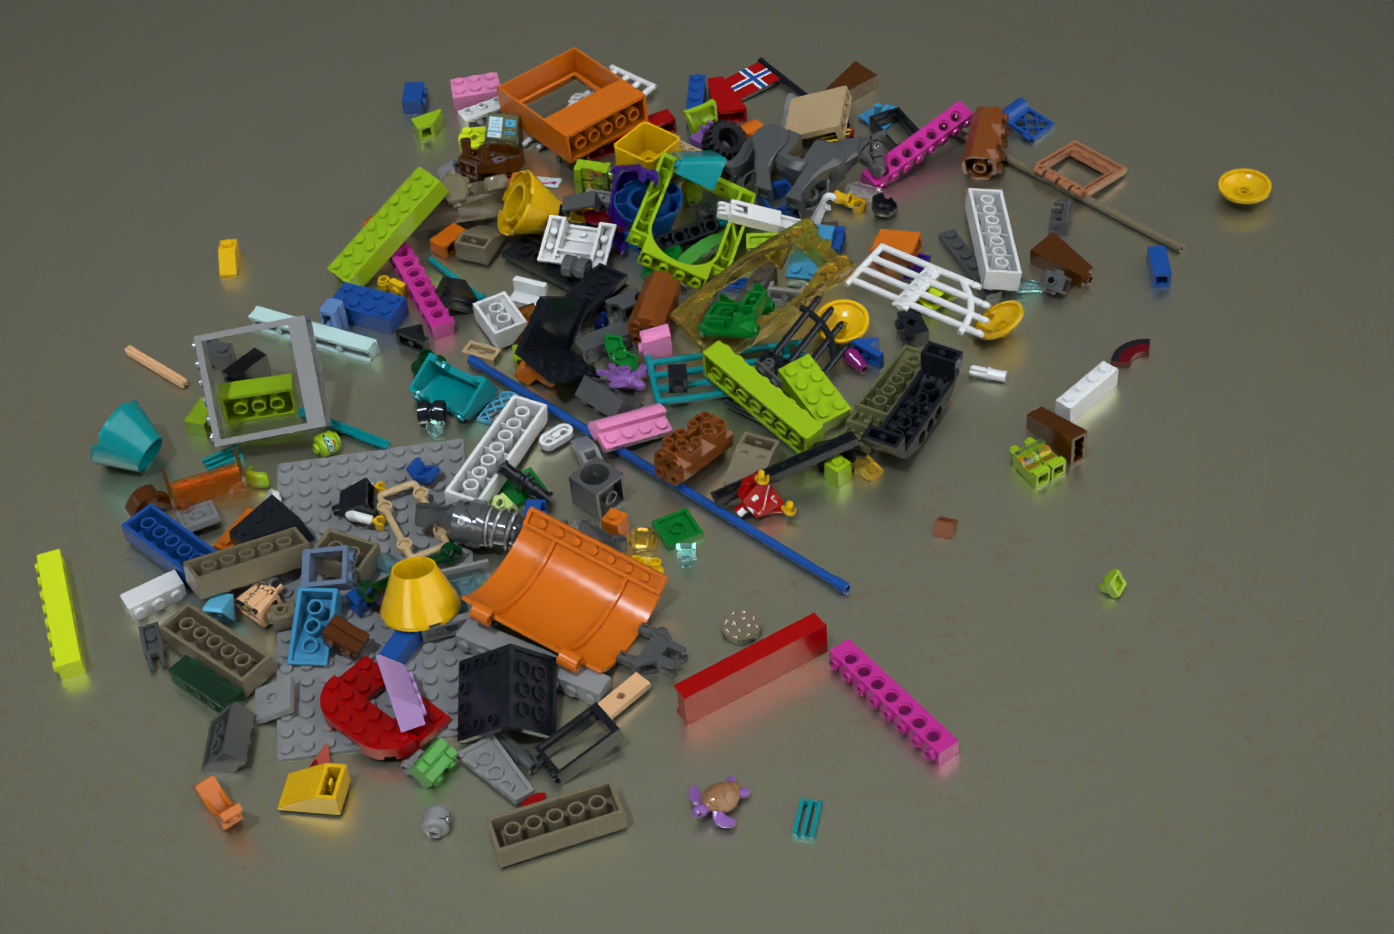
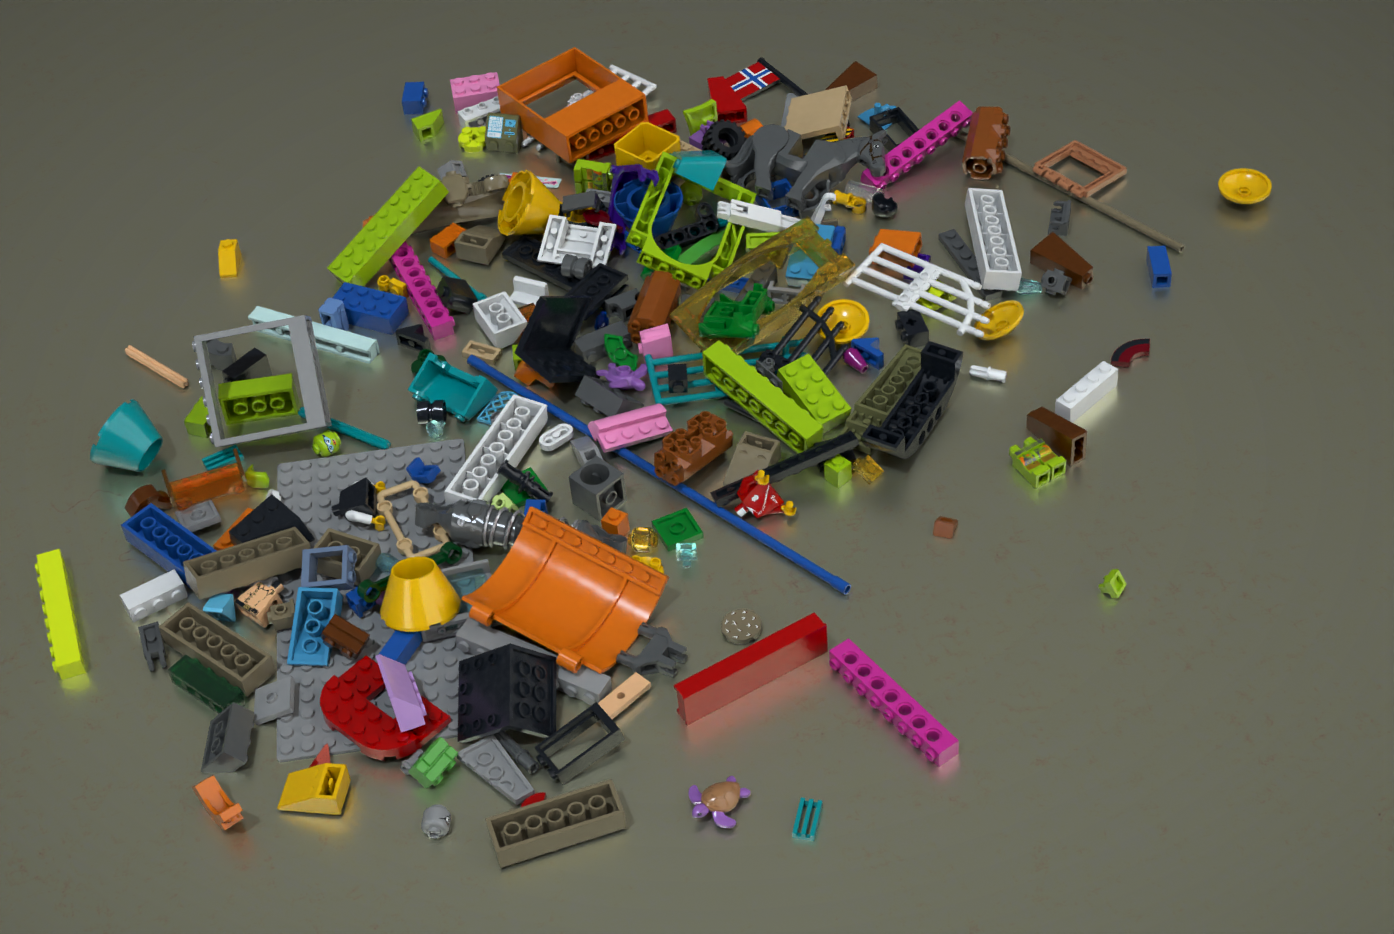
(489, 159): reddish brown brick -> none
(696, 91): blue brick -> none
(1017, 113): blue piece -> none

